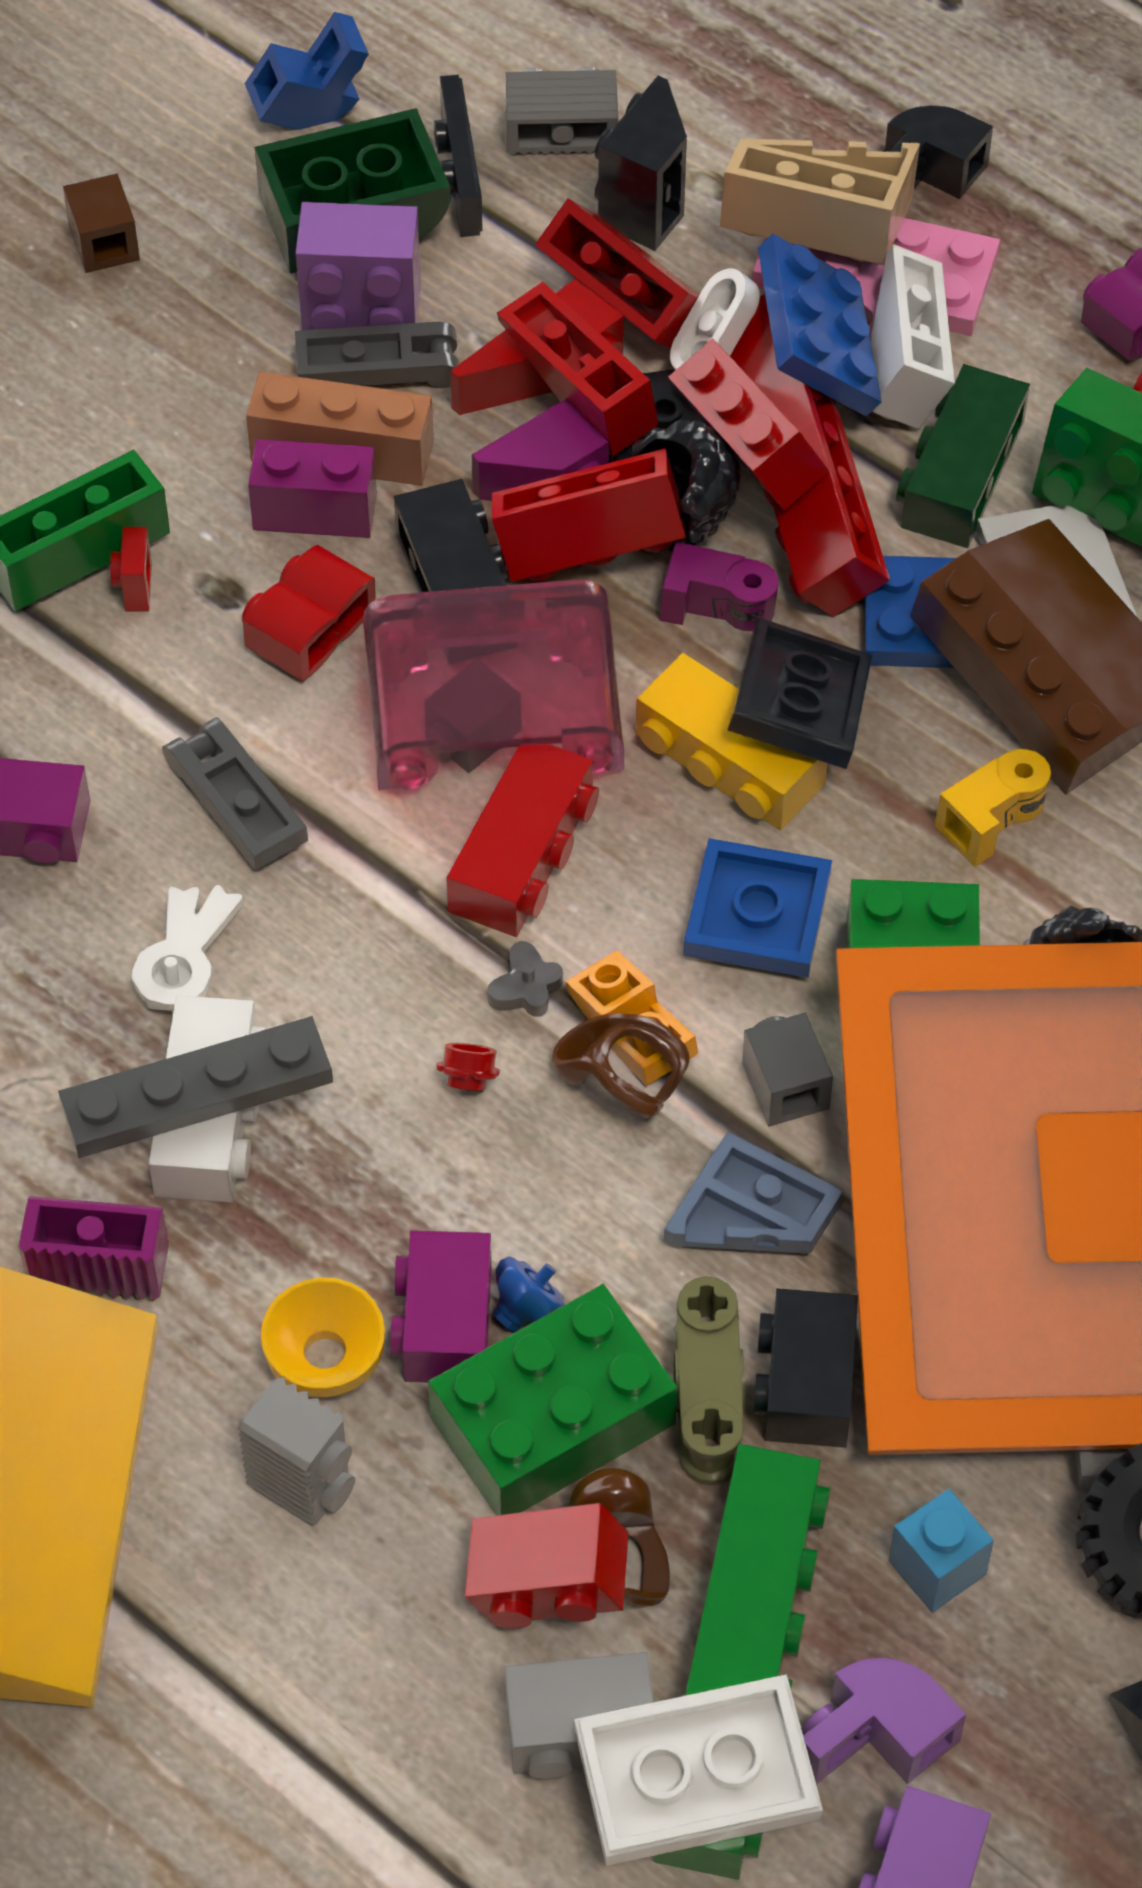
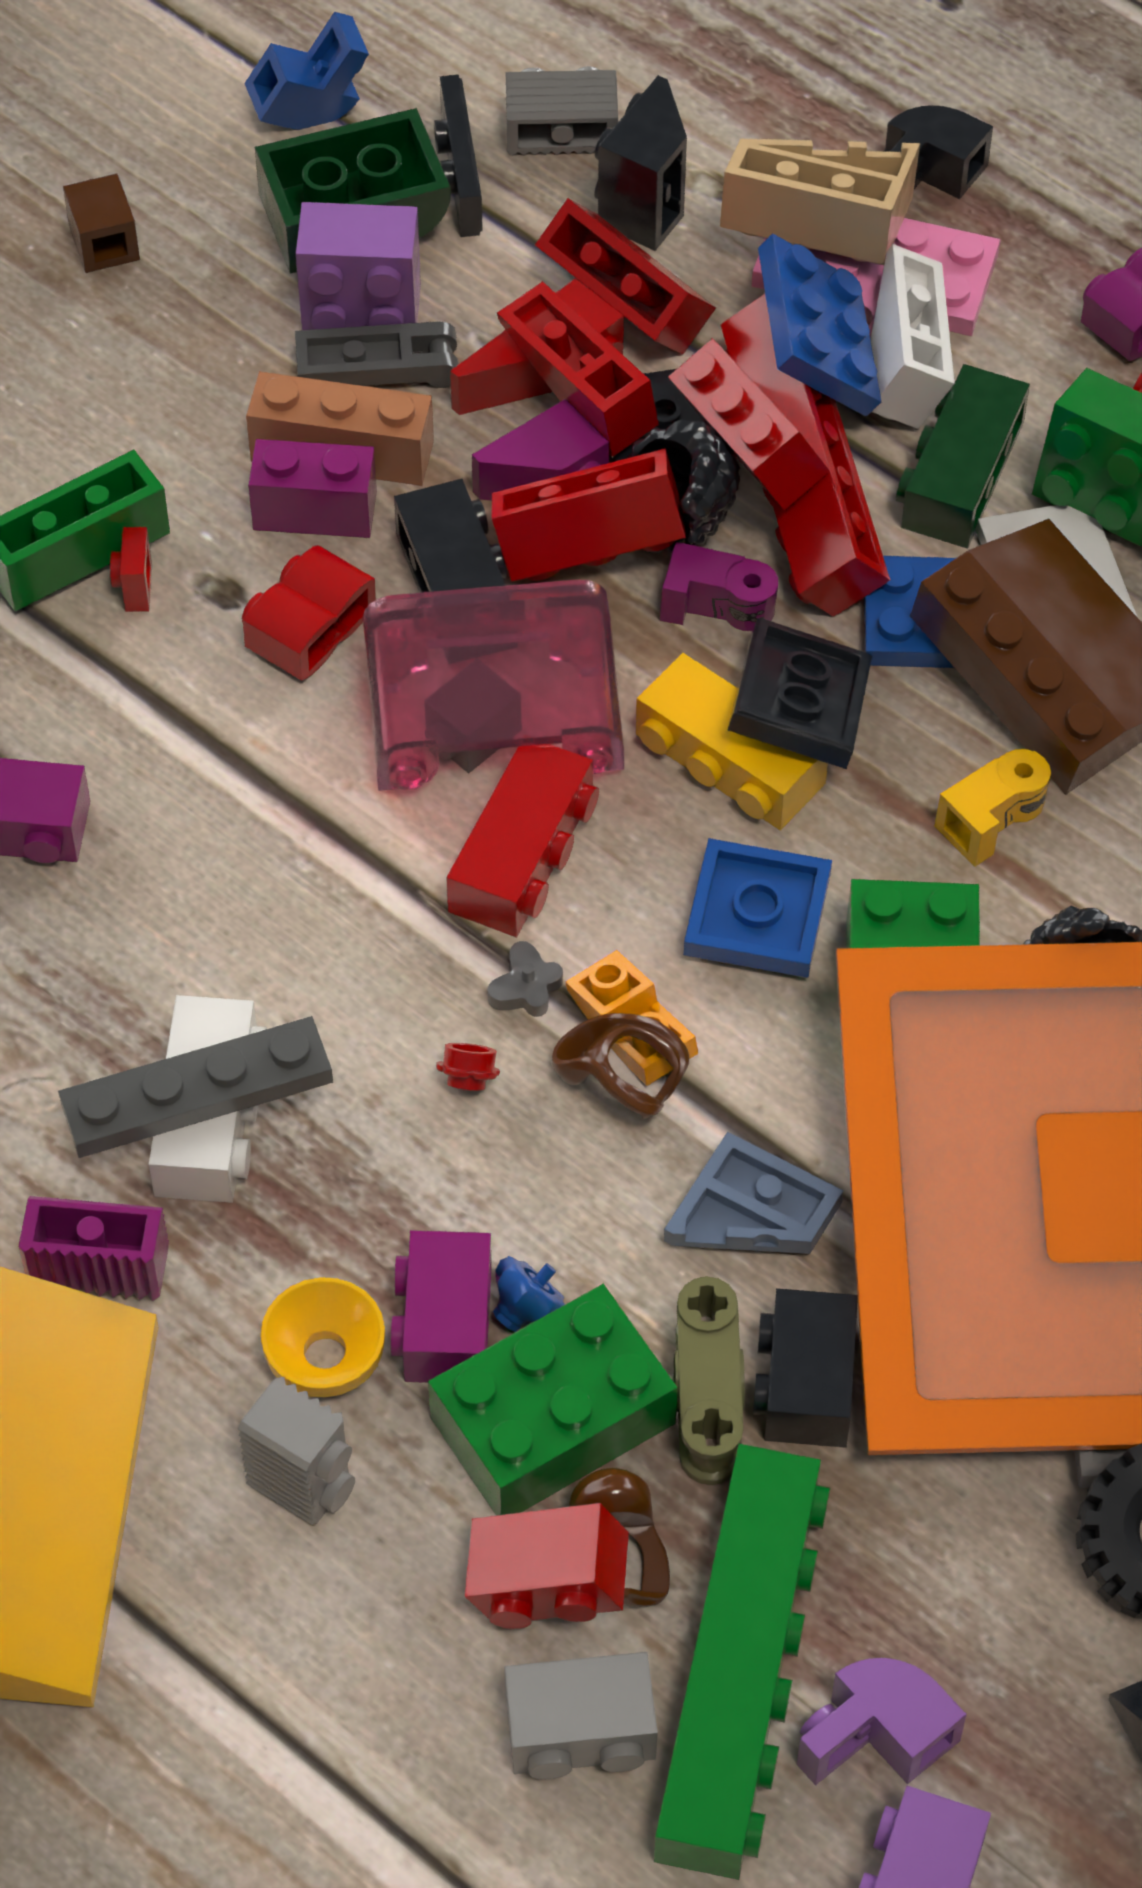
(179, 962): white piece -> none
(236, 793): dark grey plate -> none
(697, 1769): white tile -> none
(718, 313): white plate -> none
(787, 1068): dark grey brick -> none
(940, 1550): dark azure brick -> none

